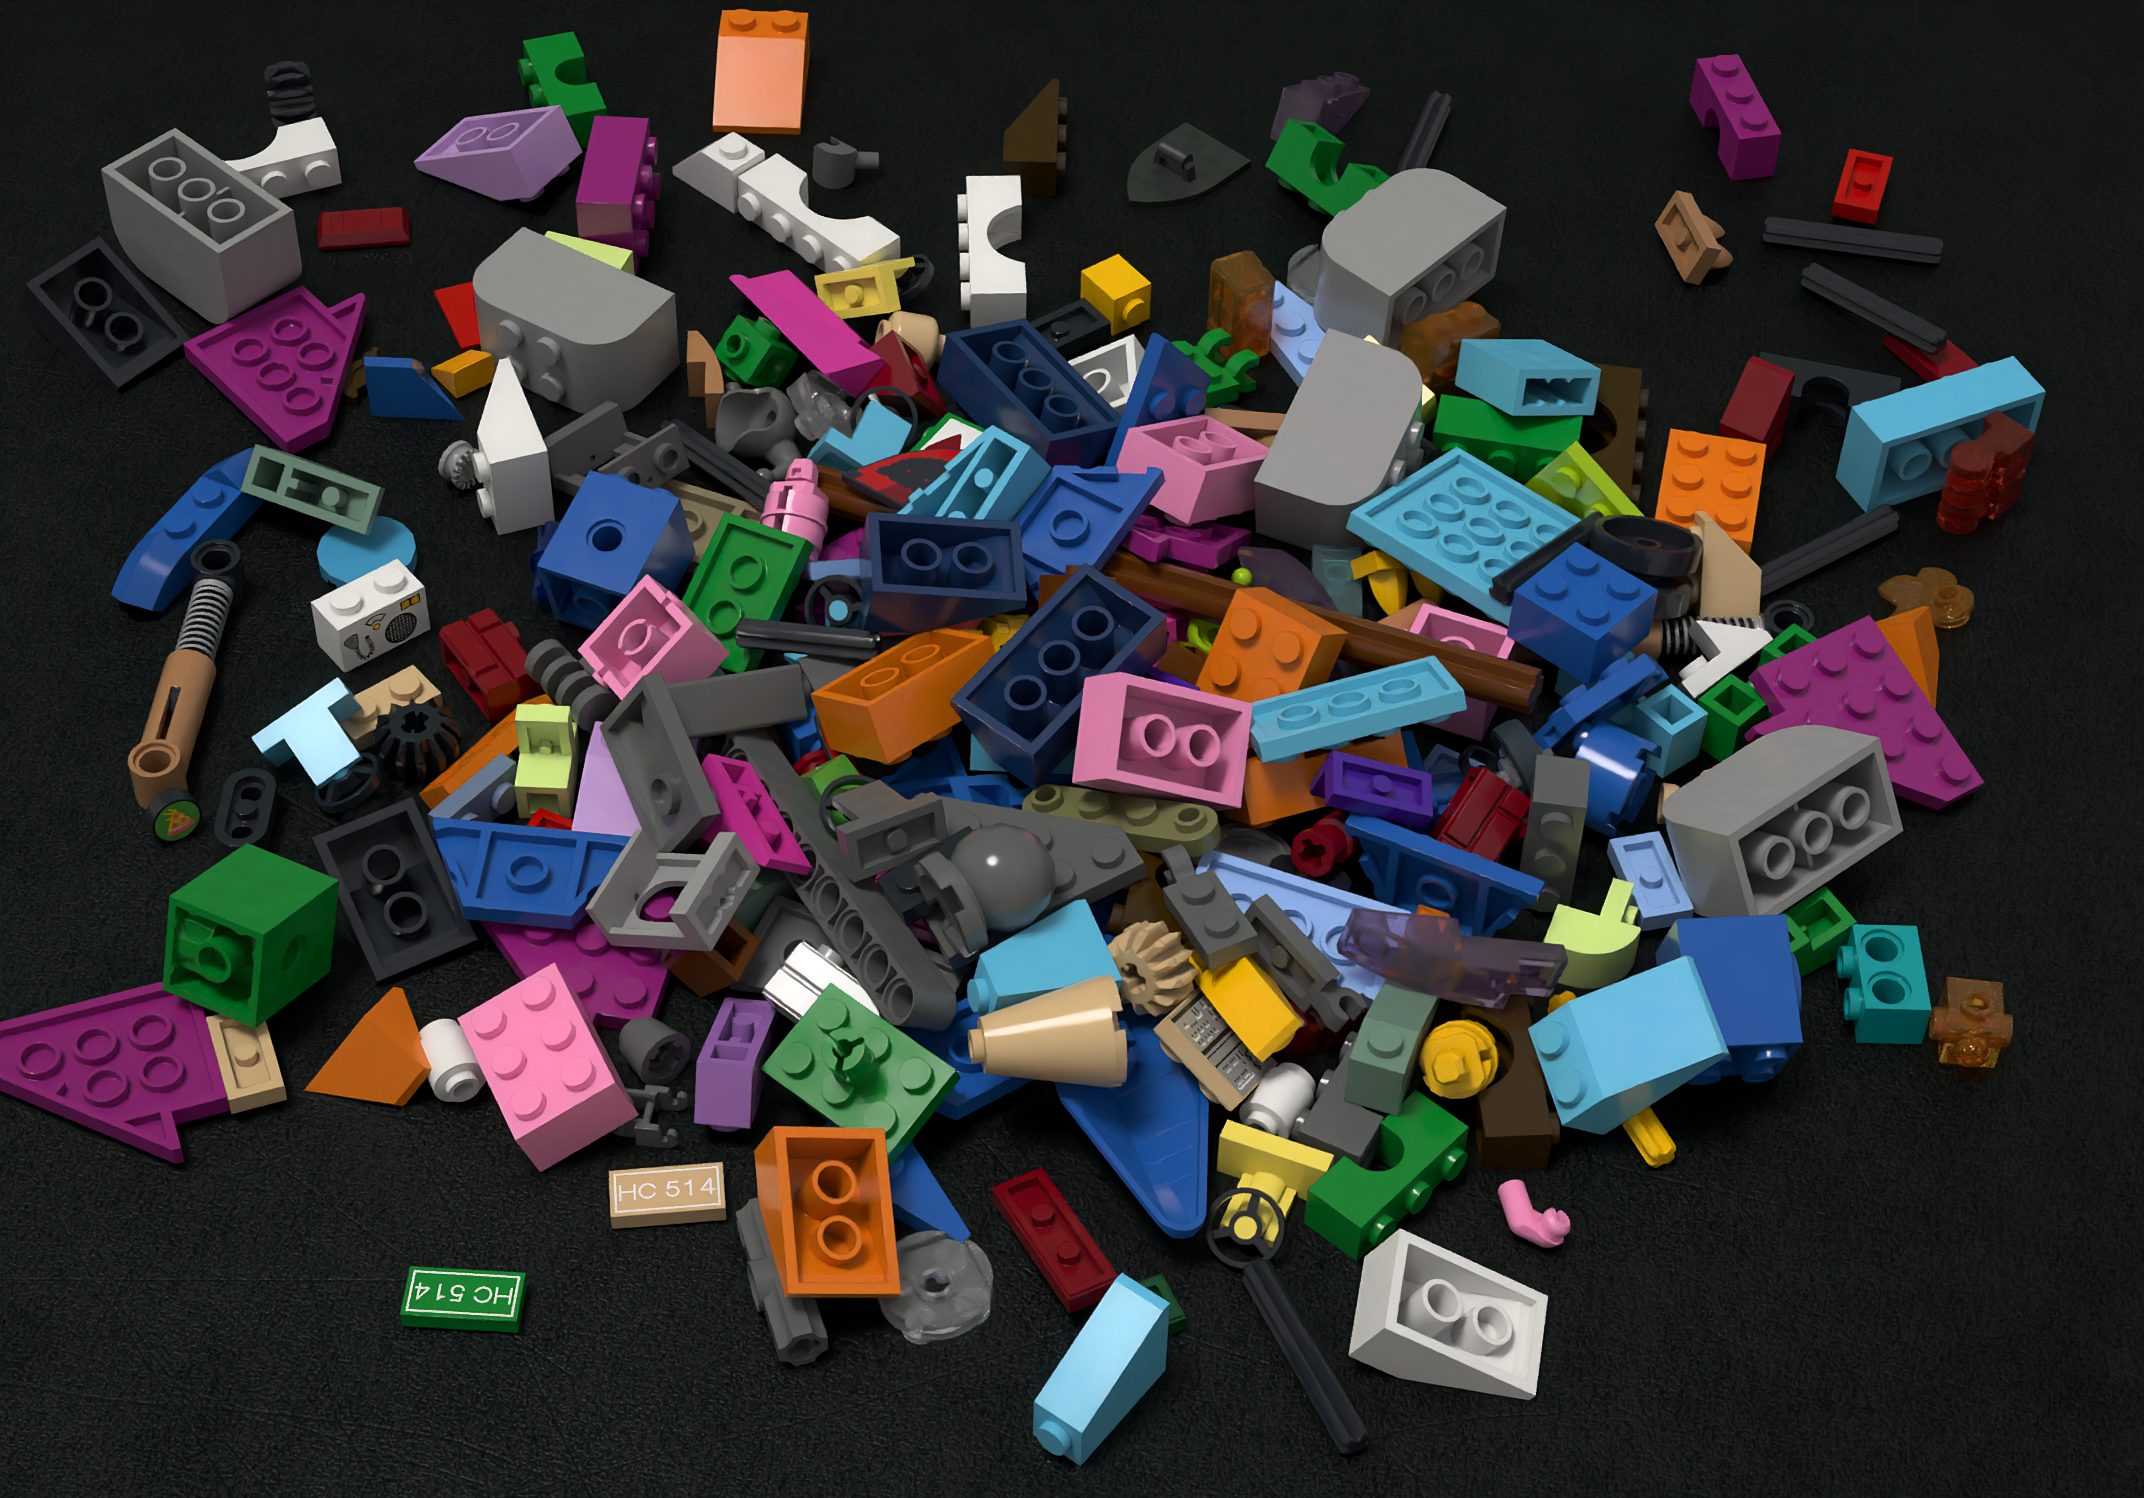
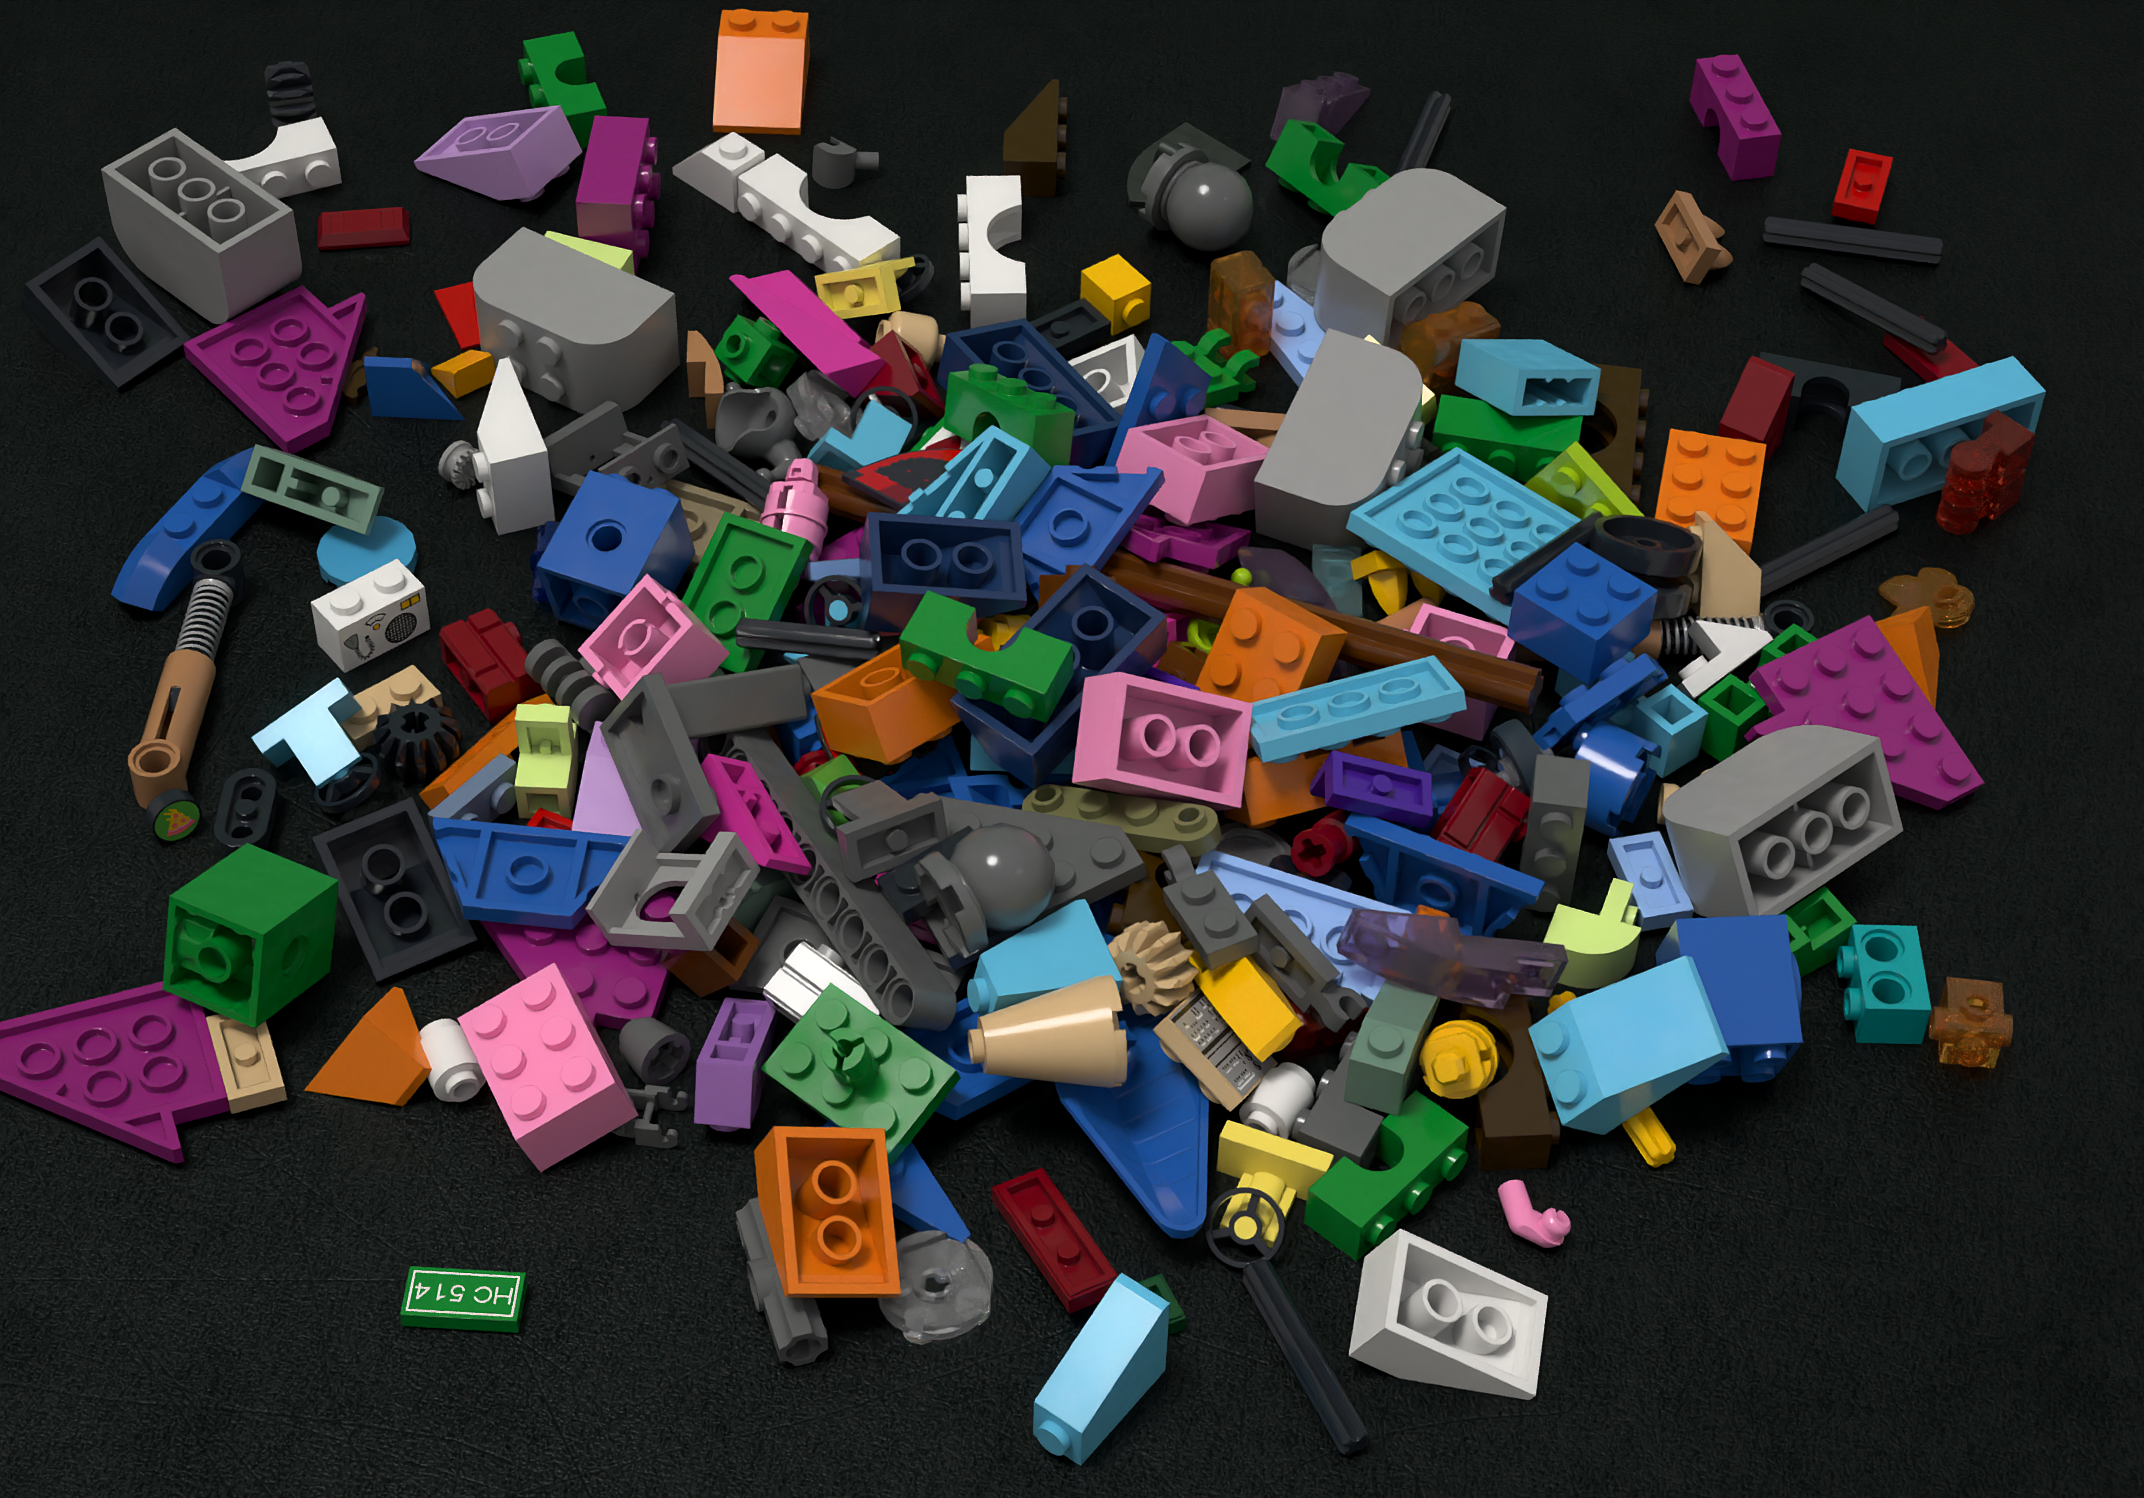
(667, 1195): tan tile -> none
(987, 398): none -> green arch
(1022, 678): none -> green arch
(1198, 200): none -> dark grey tile

